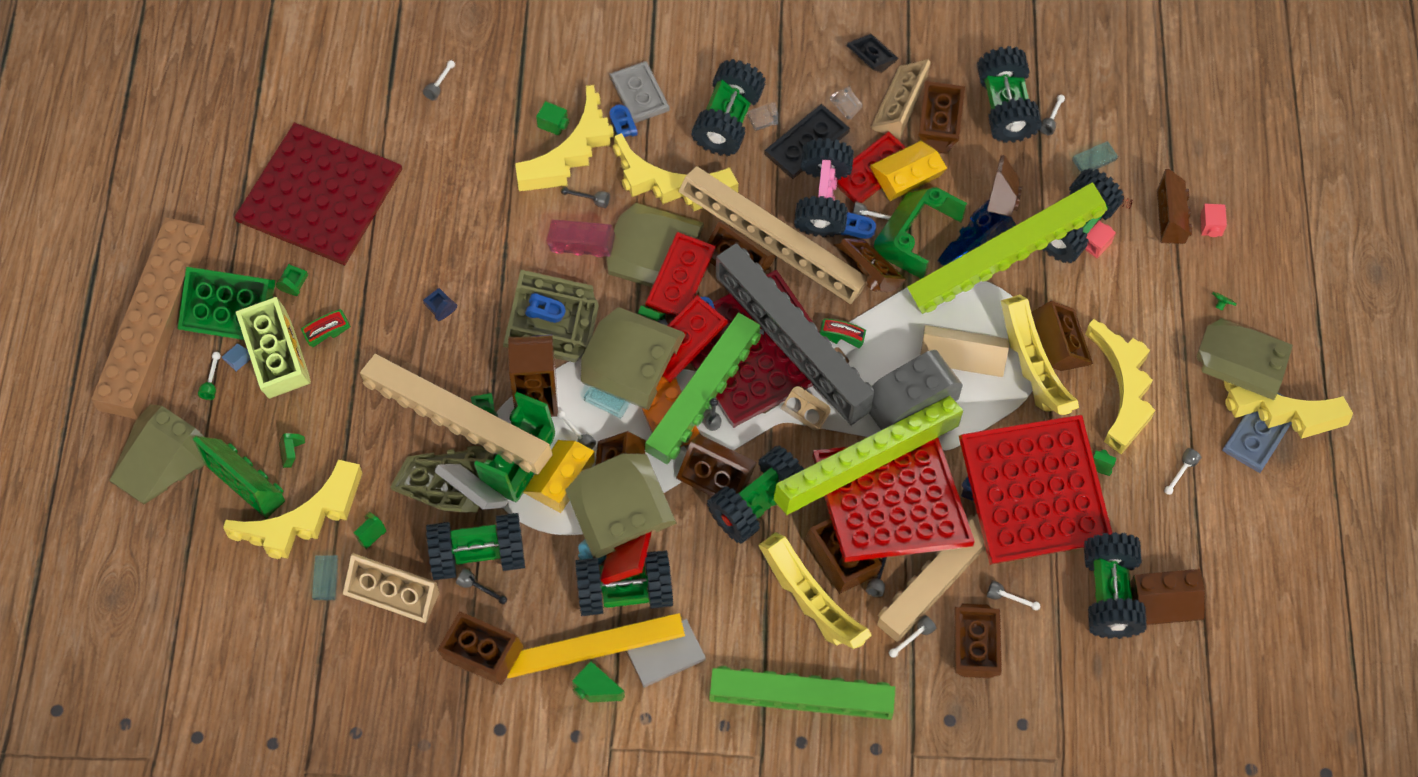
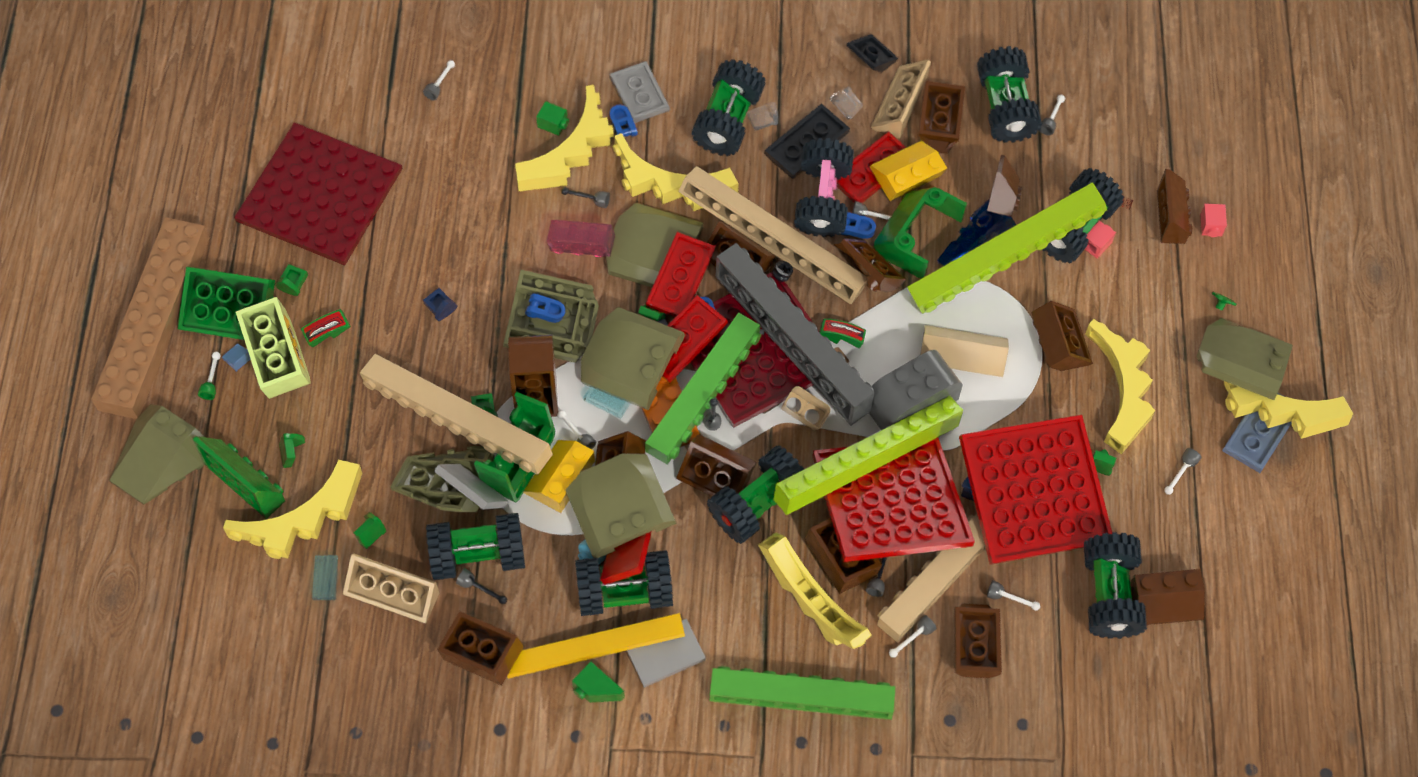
(782, 271): none -> black bush
(1035, 366): light yellow arch -> none
(1095, 157): clear light blue tile -> none

